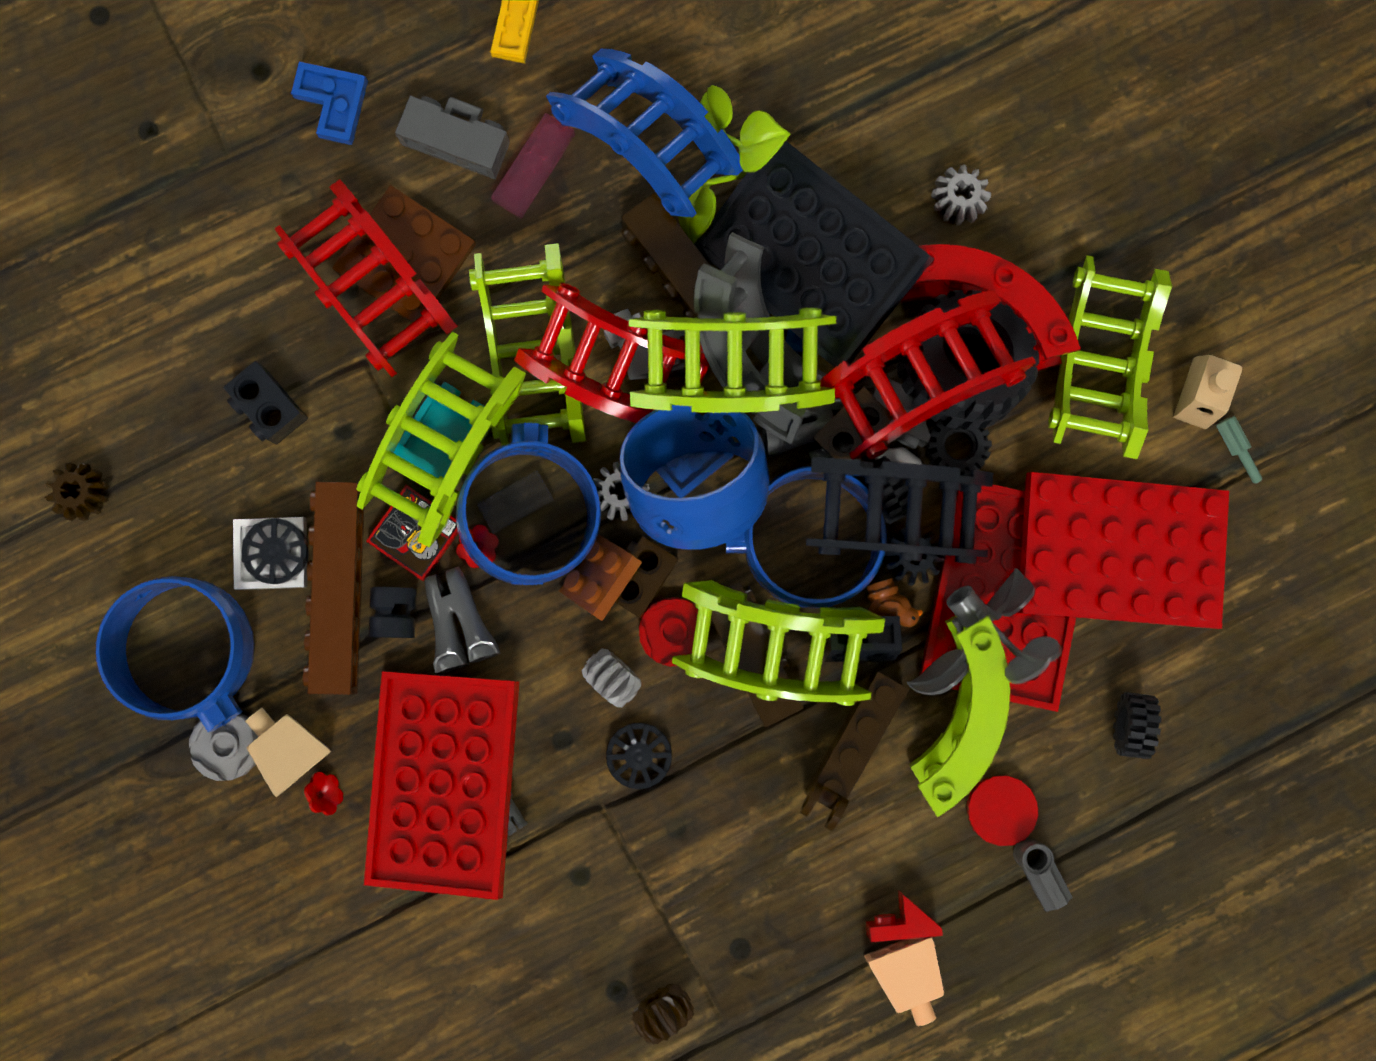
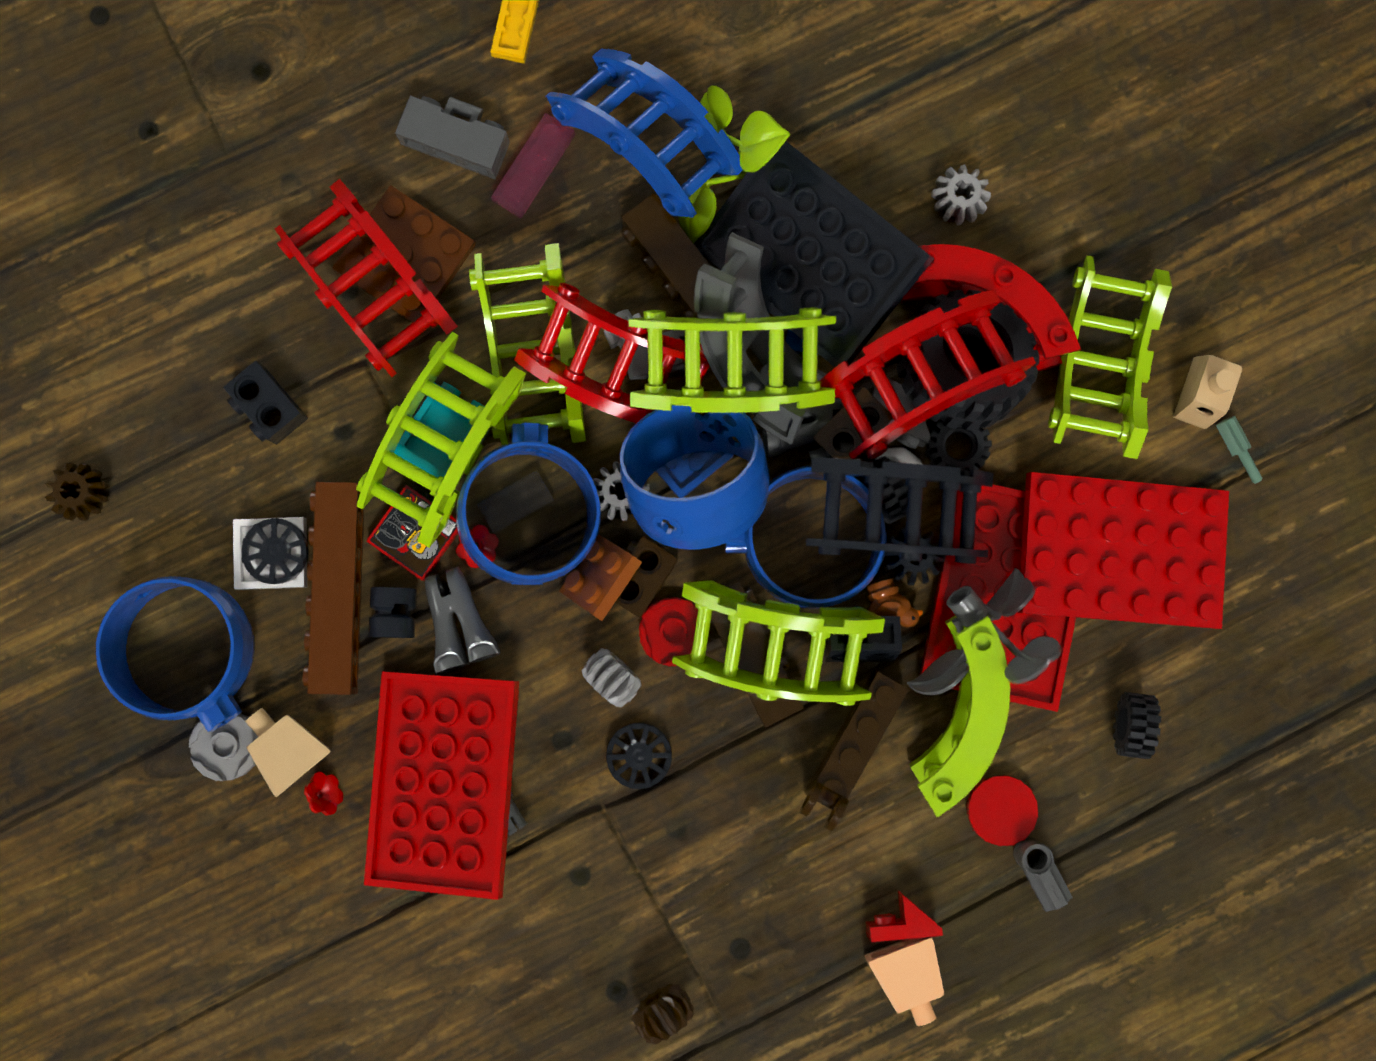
(339, 94): blue plate -> none

